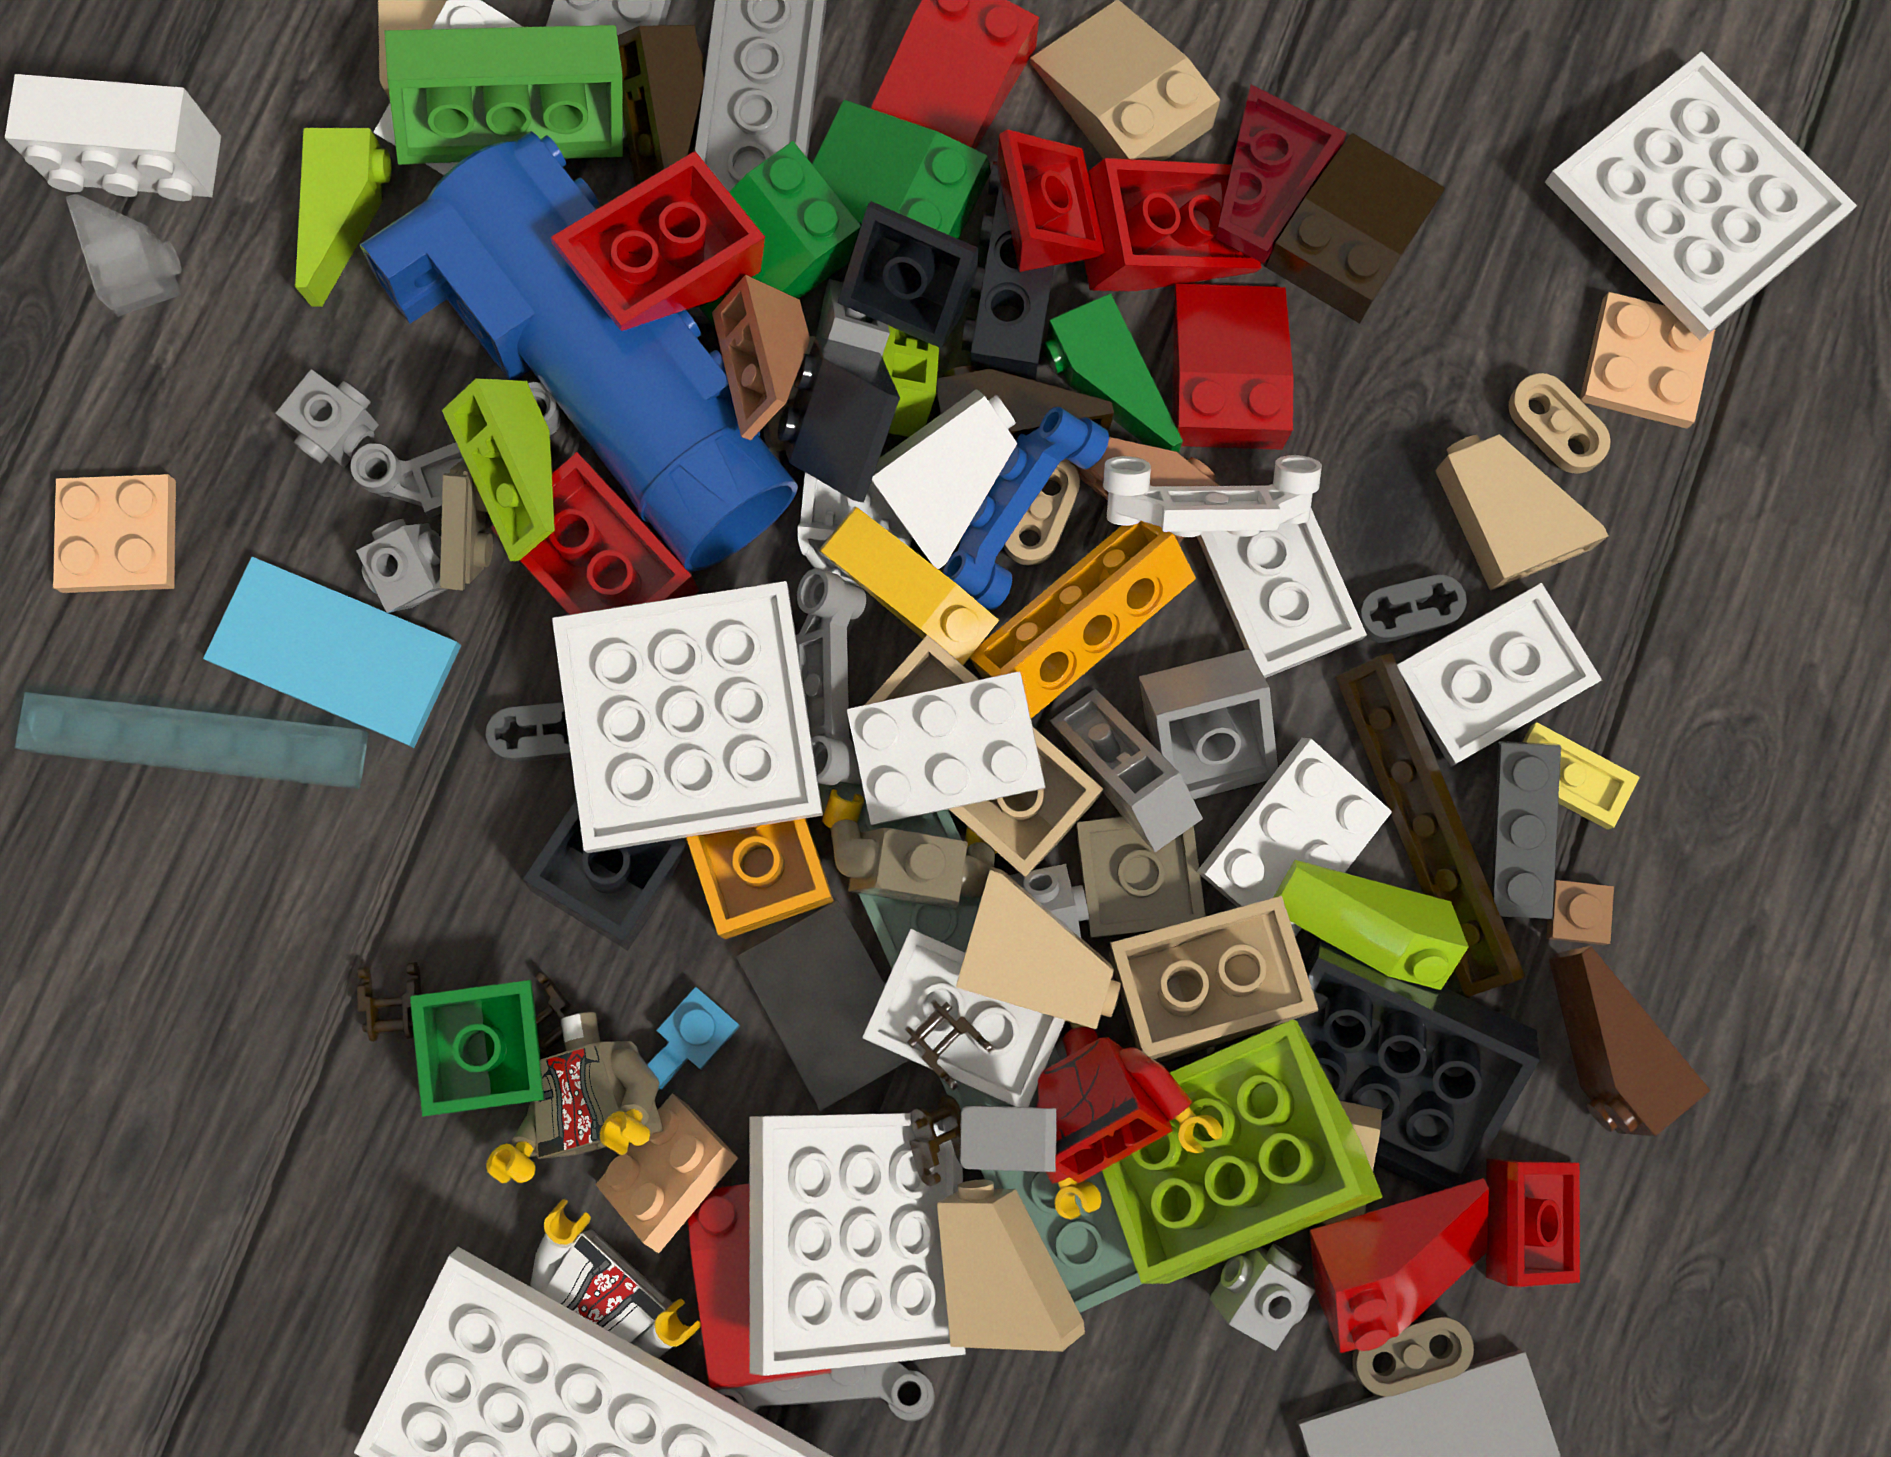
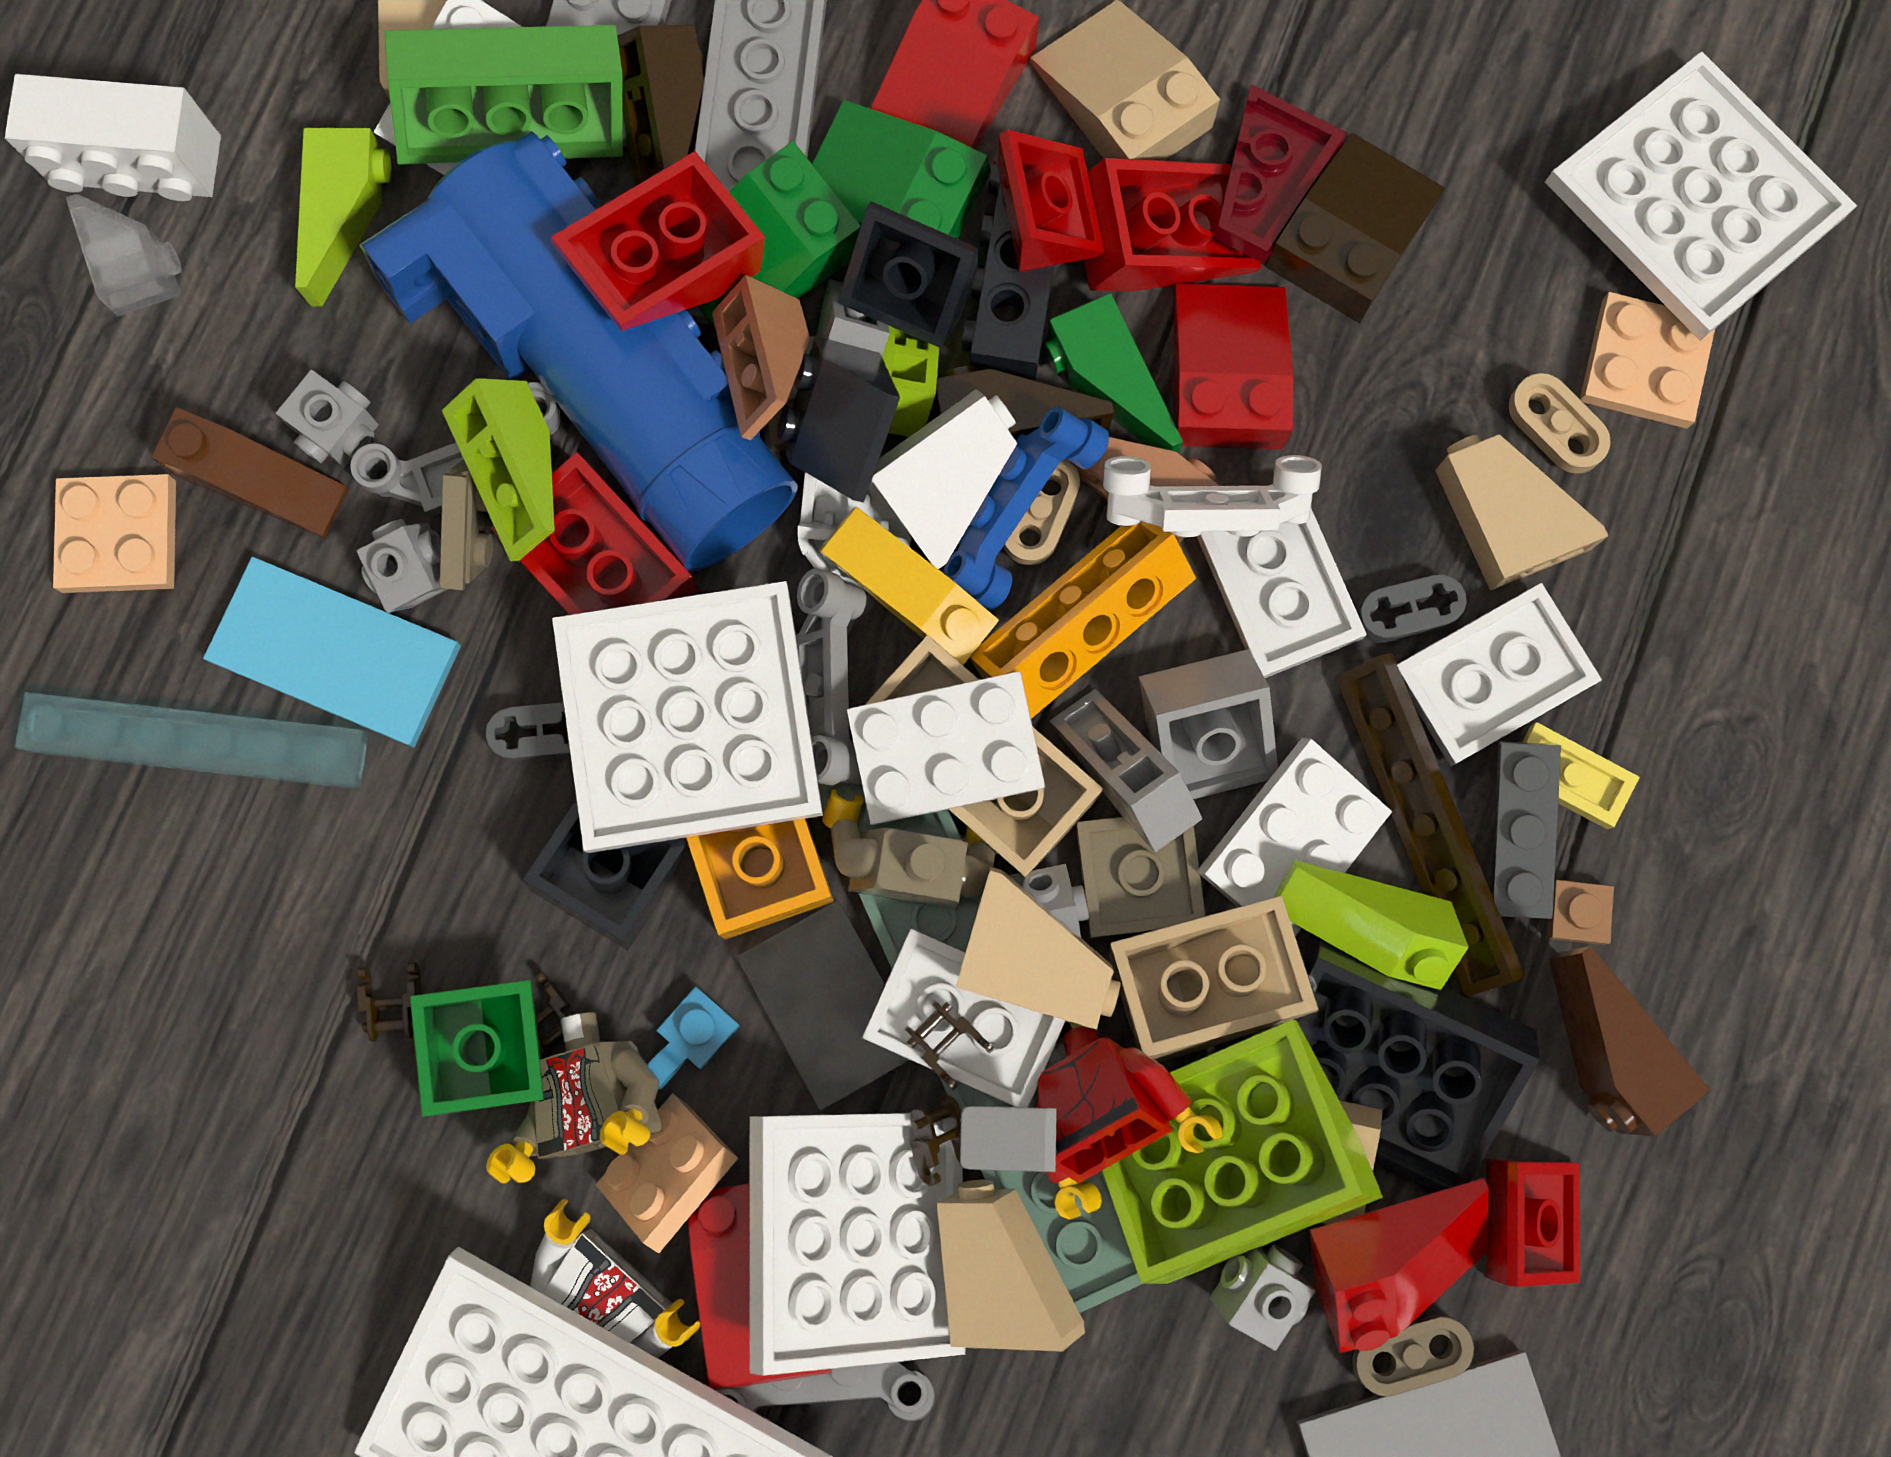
(248, 473): none -> reddish brown slope

